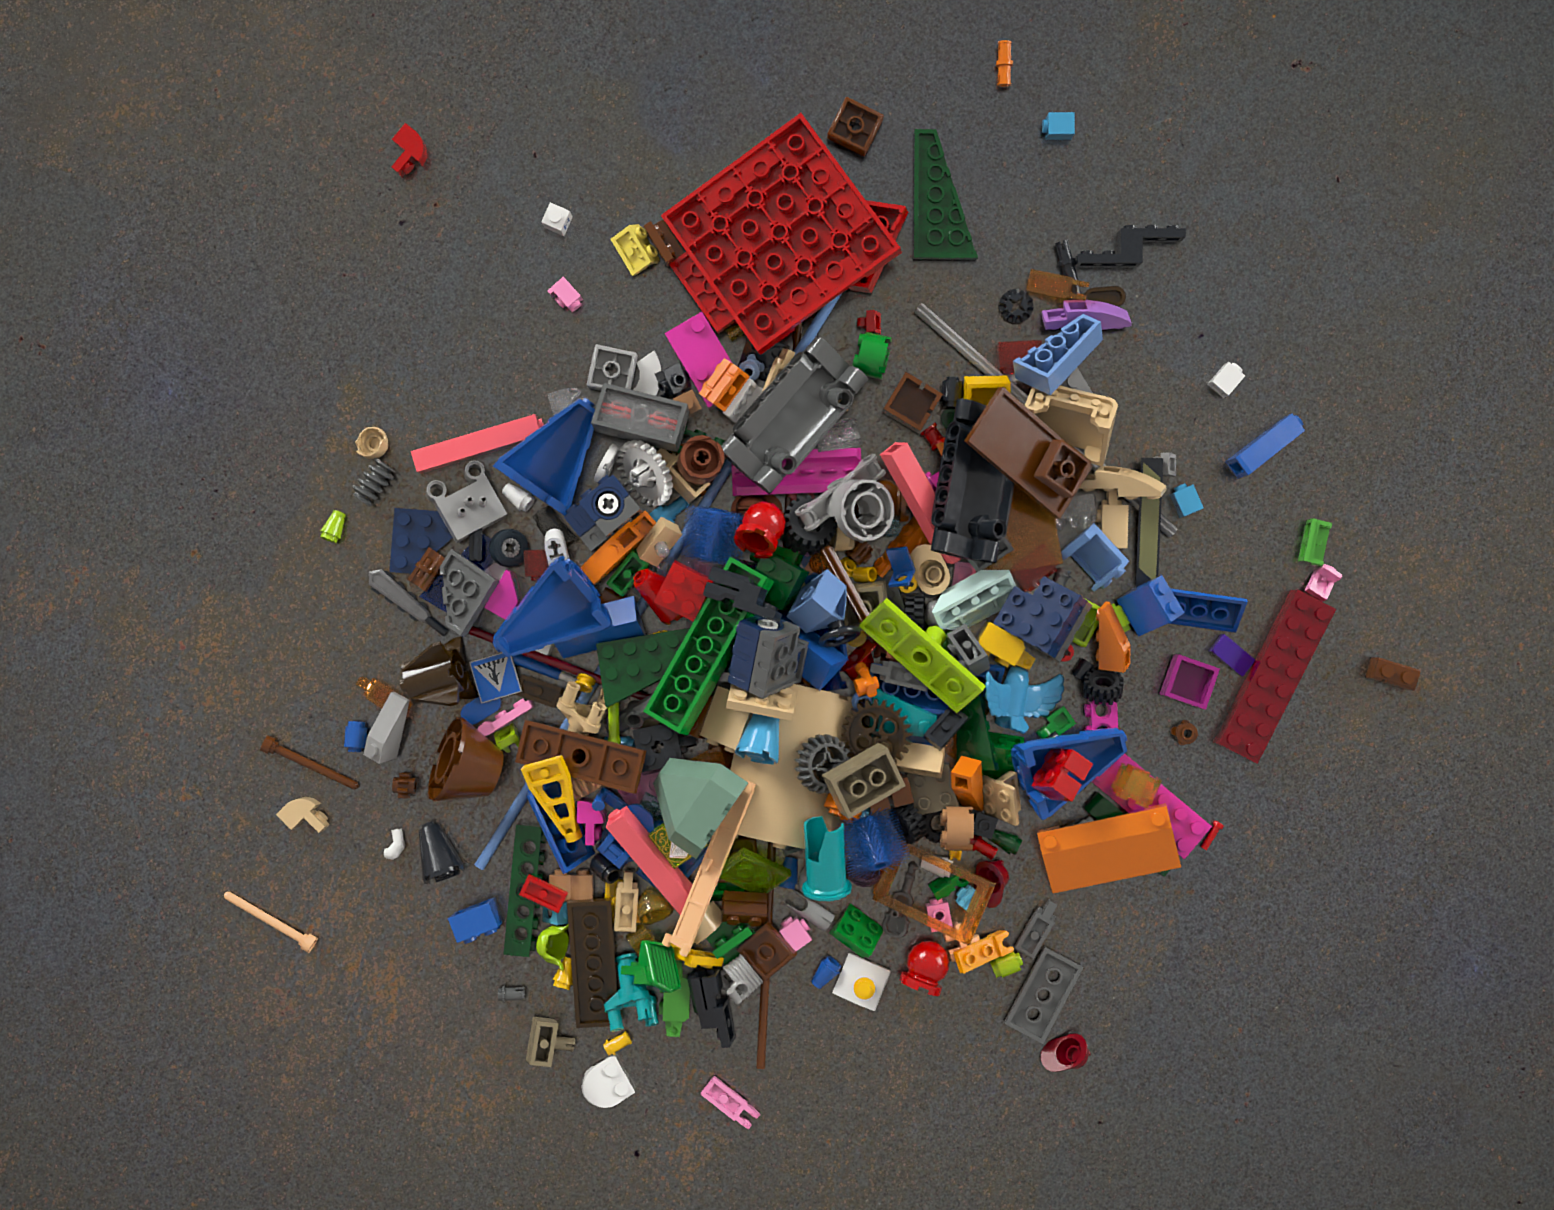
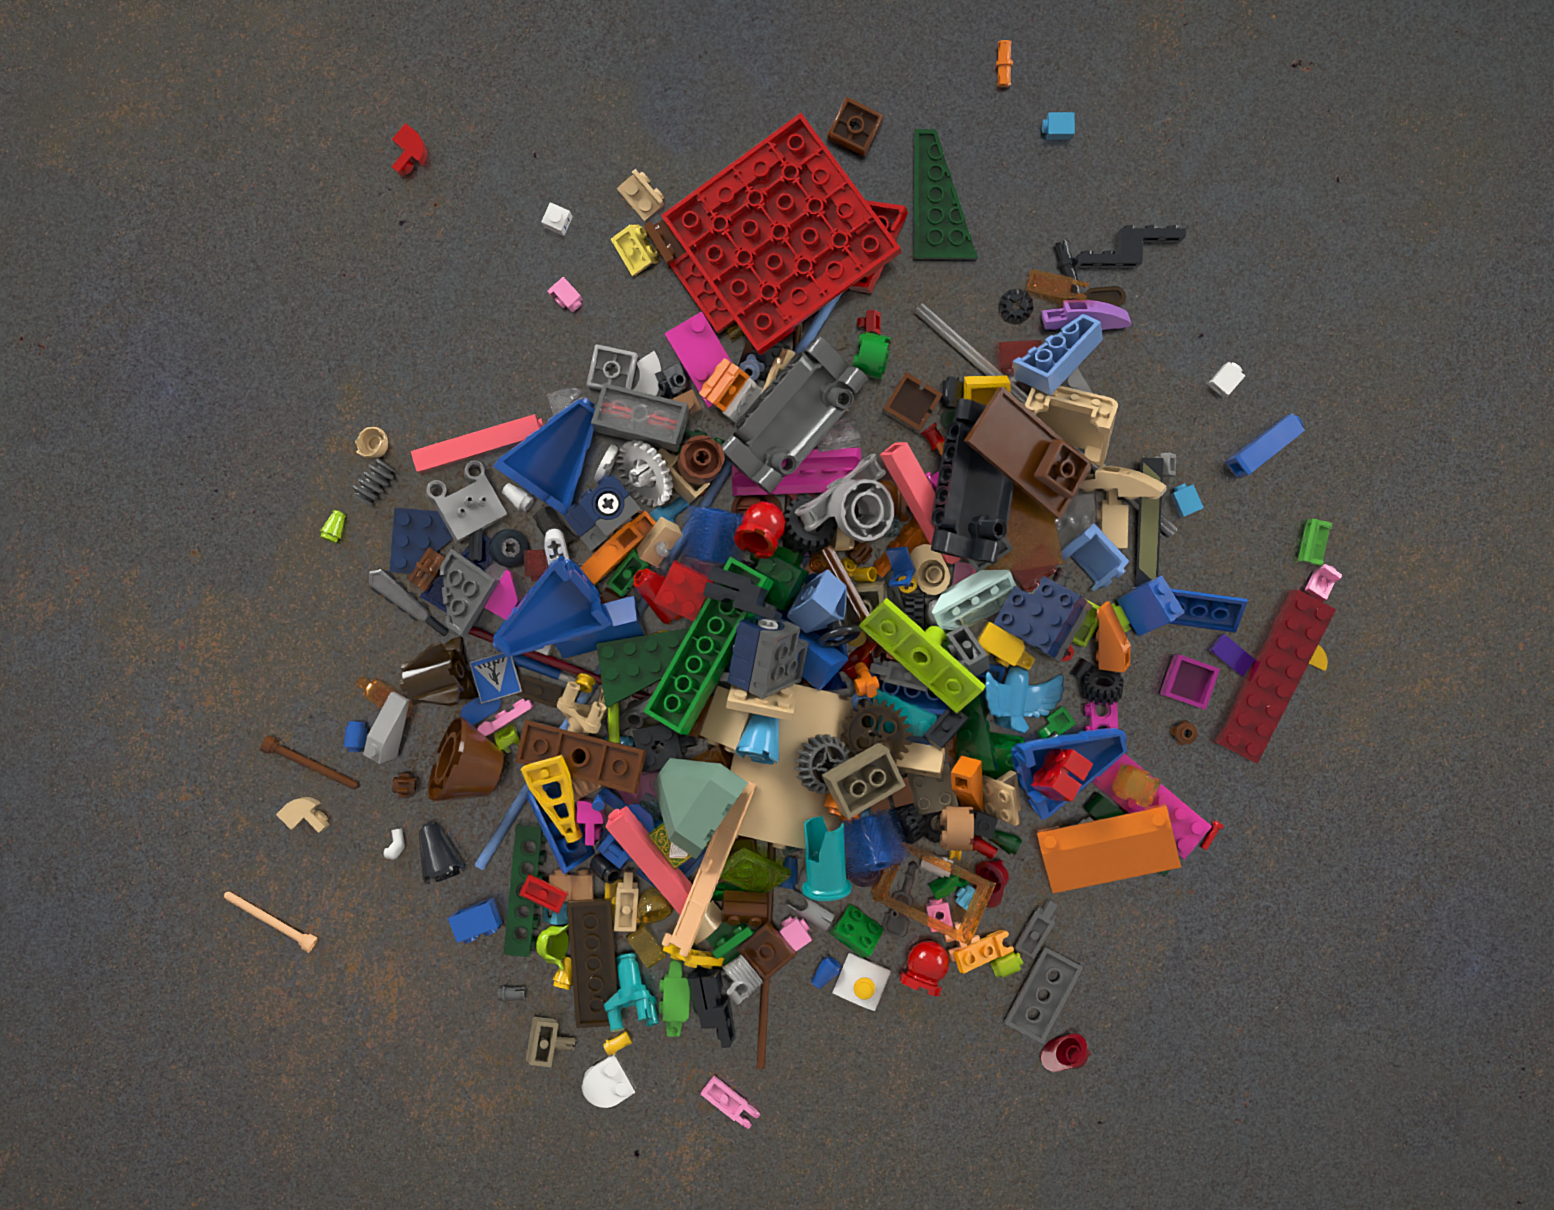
(641, 196): none -> tan bracket
(655, 967): green piece -> none
(1319, 659): none -> yellow tile
(1393, 673): reddish brown brick -> none

